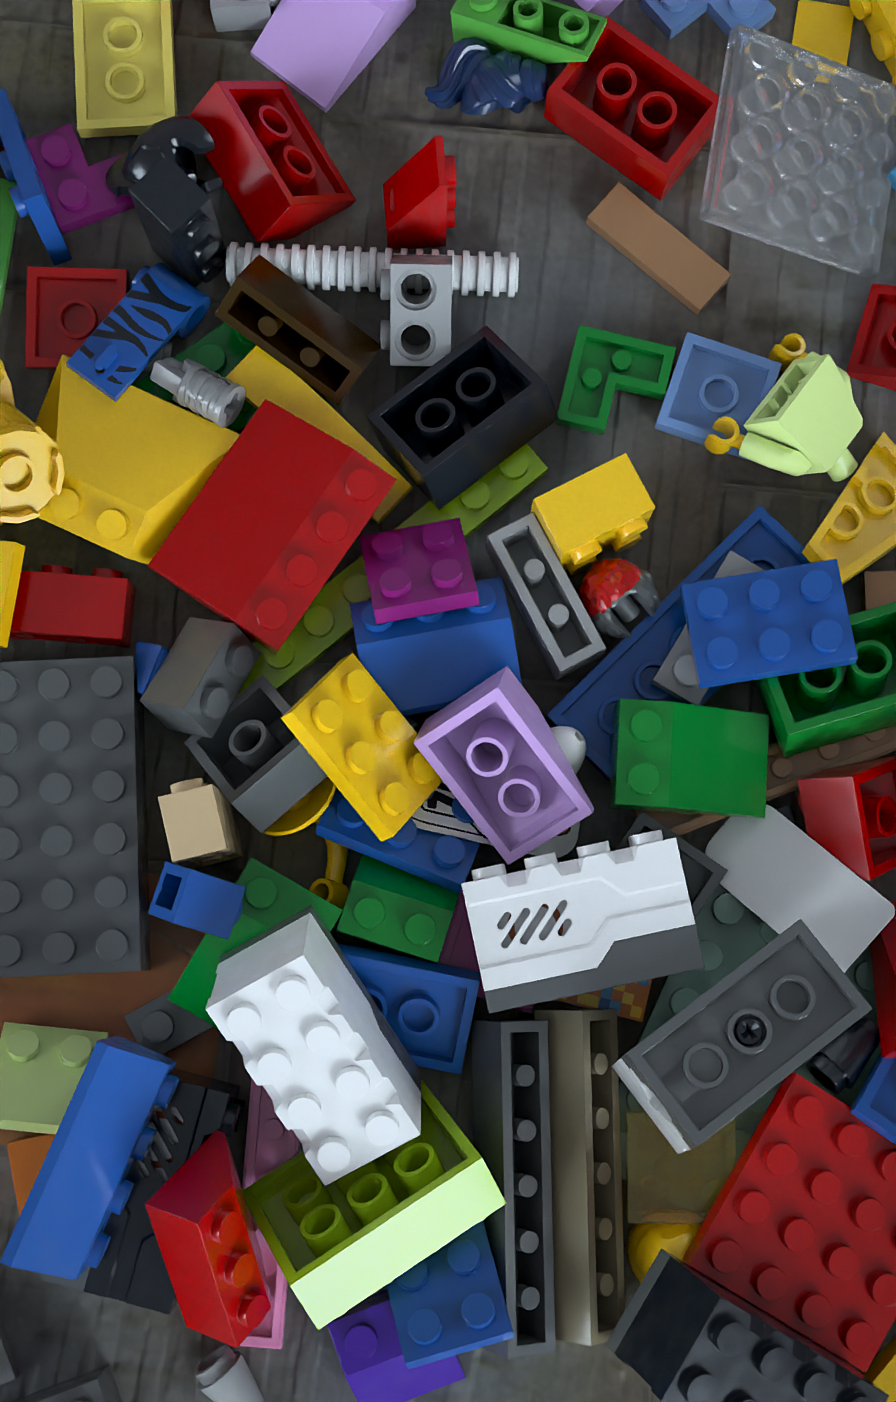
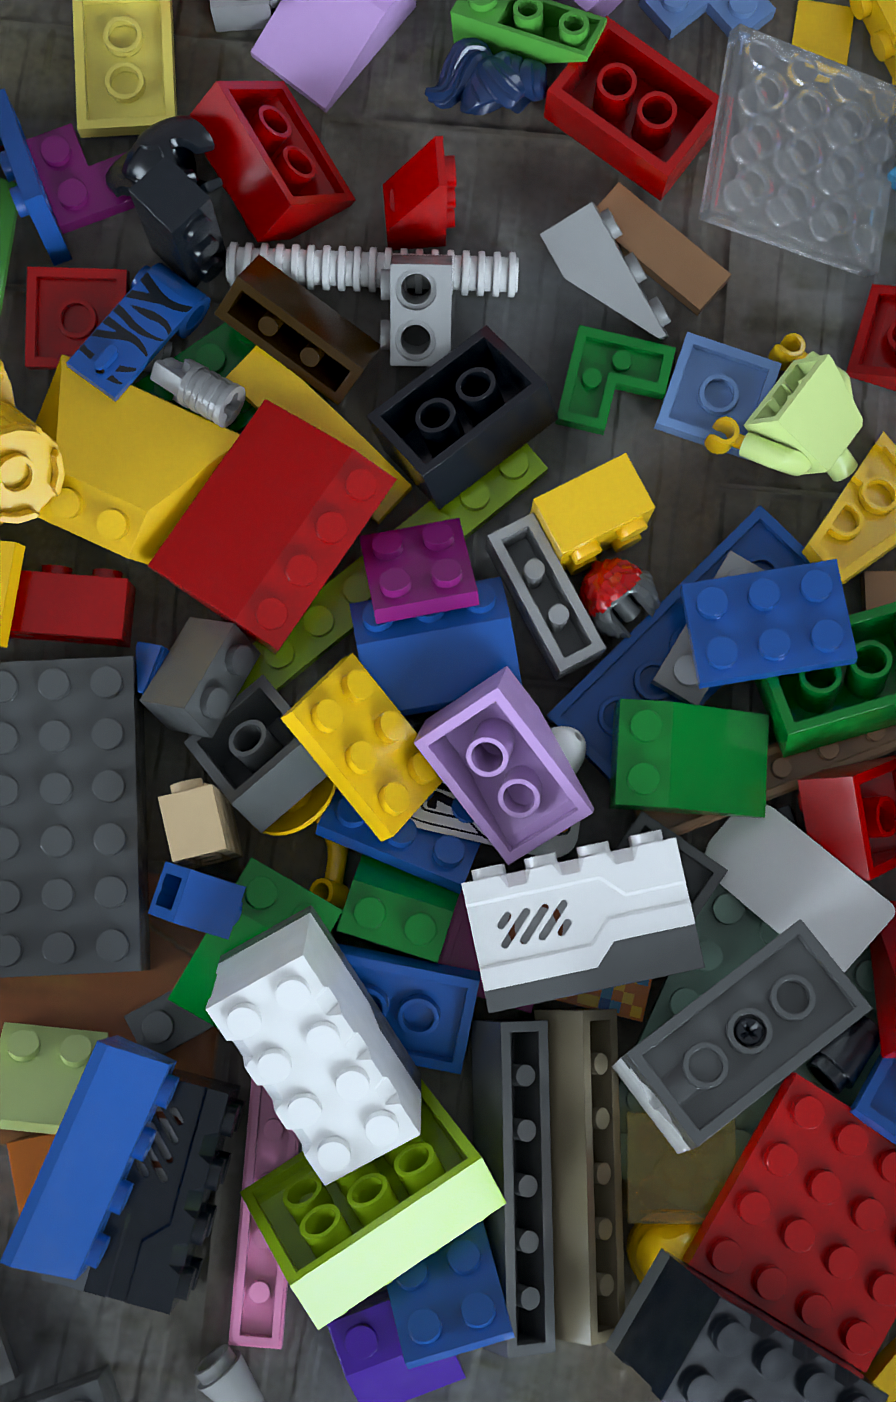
(211, 1245): red slope -> none
(593, 261): none -> light grey slope

